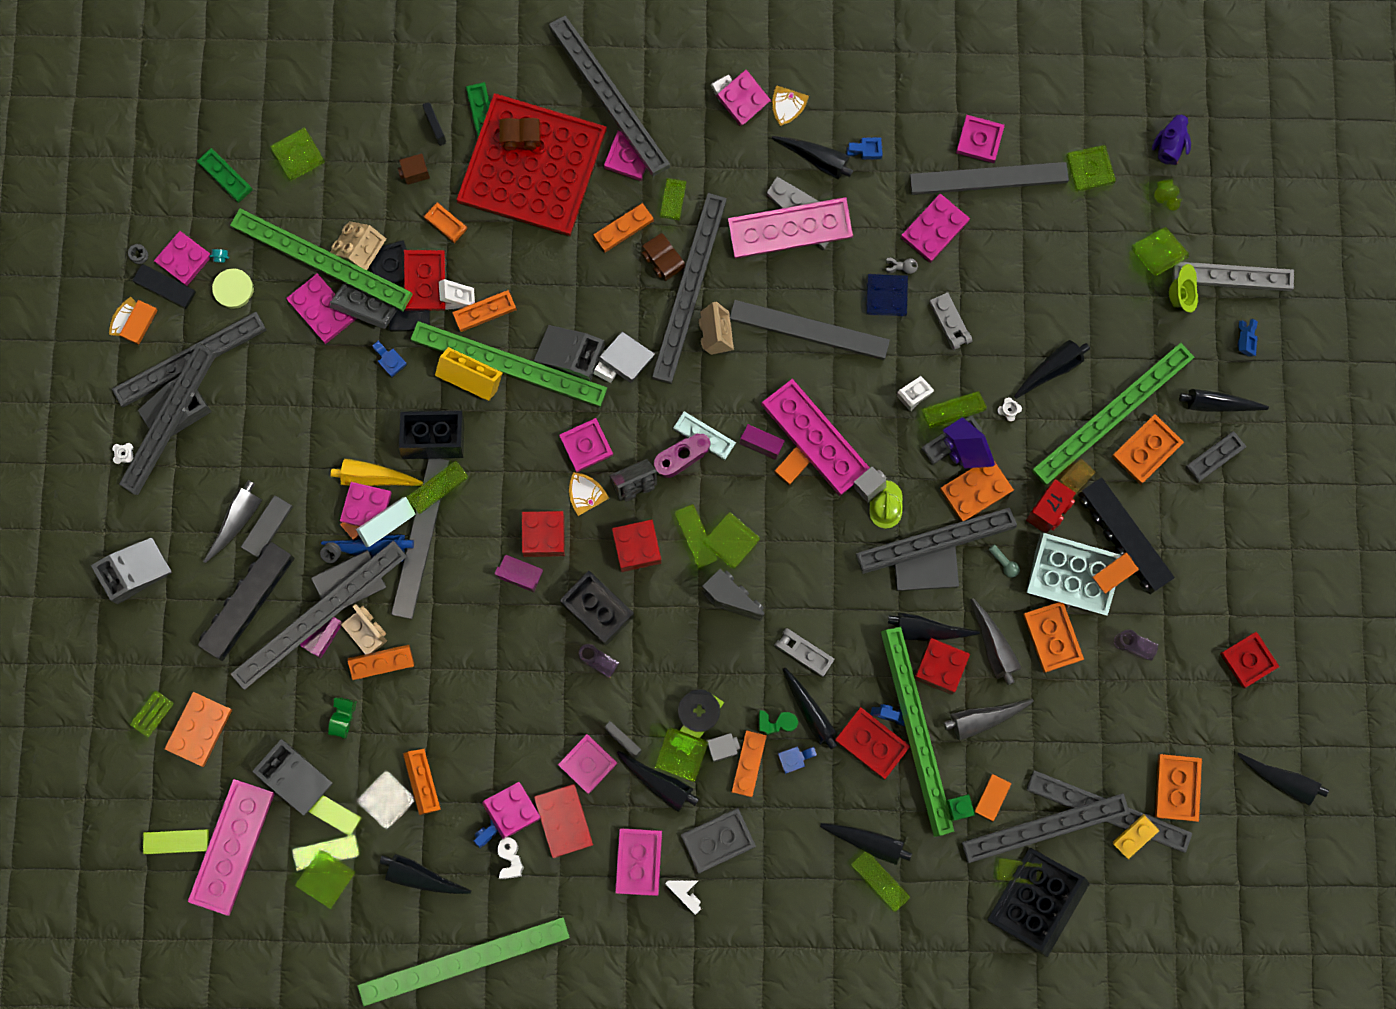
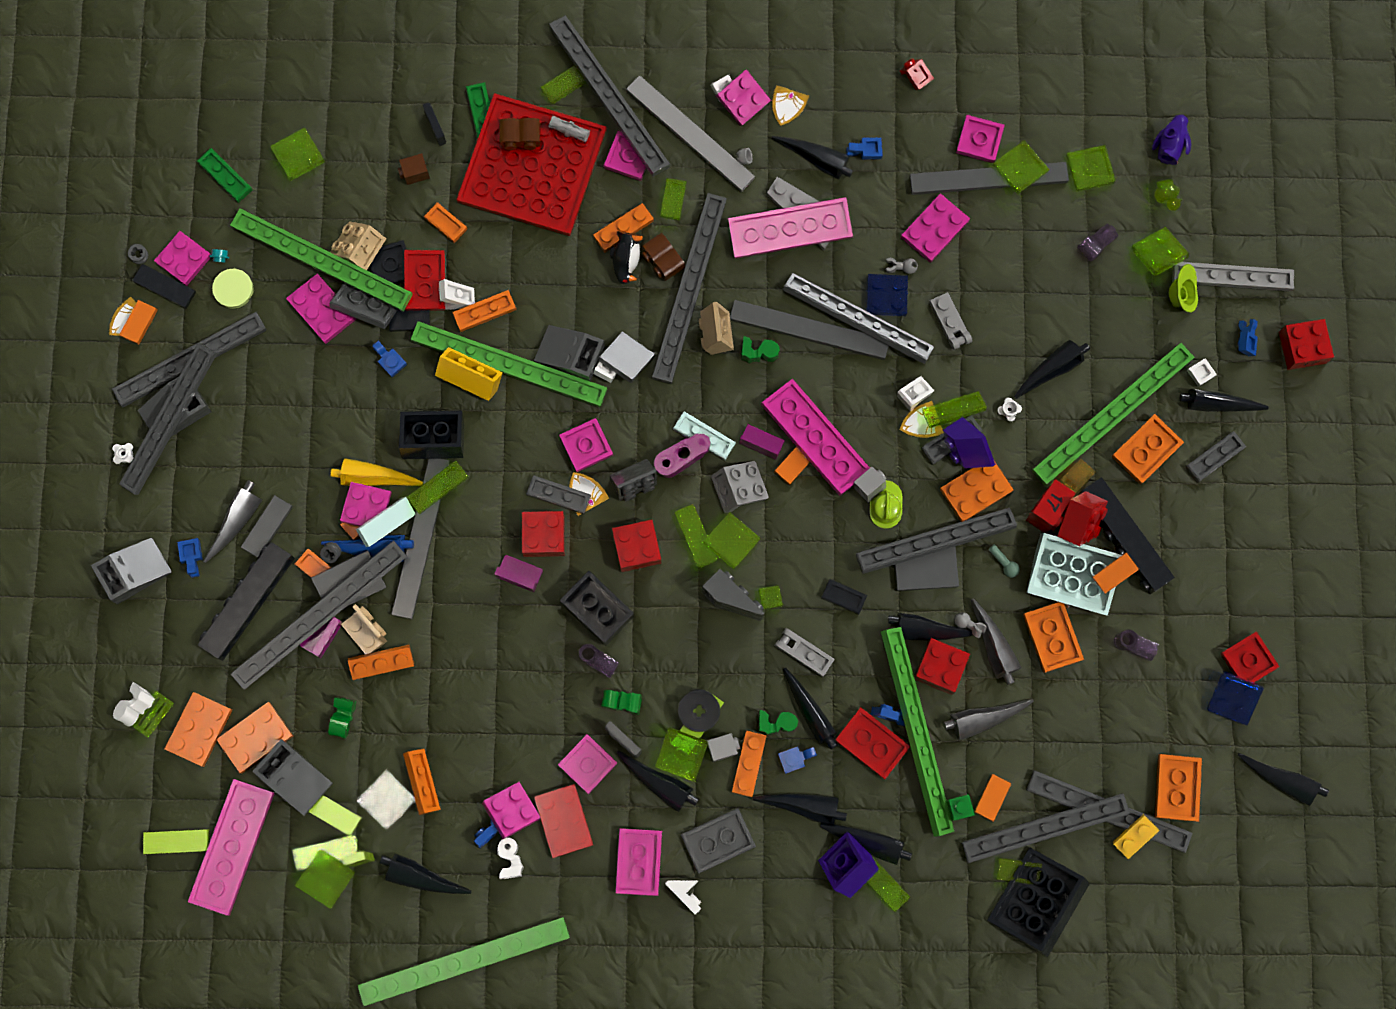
(128, 710): none -> white leg
(190, 553): none -> blue plate
(254, 737): none -> orange plate
(311, 563): none -> orange tile
(358, 858): none -> lime tile
(558, 495): none -> dark grey tile
(563, 84): none -> clear neon green tile
(569, 129): none -> light grey pin
(620, 700): none -> green leg
(626, 256): none -> black animal
(690, 134): none -> light grey tile
(739, 485): none -> light grey bracket
(745, 156): none -> light grey hinge
(768, 351): none -> green leg
(770, 597): none -> clear neon green tile
(814, 807): none -> black piece
(844, 596): none -> black tile
(848, 865): none -> dark purple slope
(858, 318): none -> dark grey tile
(916, 425): none -> sticker
(917, 73): none -> bracket
(963, 620): none -> light grey arm
(1021, 167): none -> clear neon green tile
(1083, 518): none -> red brick
(1094, 245): none -> clear purple piece
(1201, 372): none -> white plate
(1235, 698): none -> clear blue plate
(1306, 344): none -> red brick

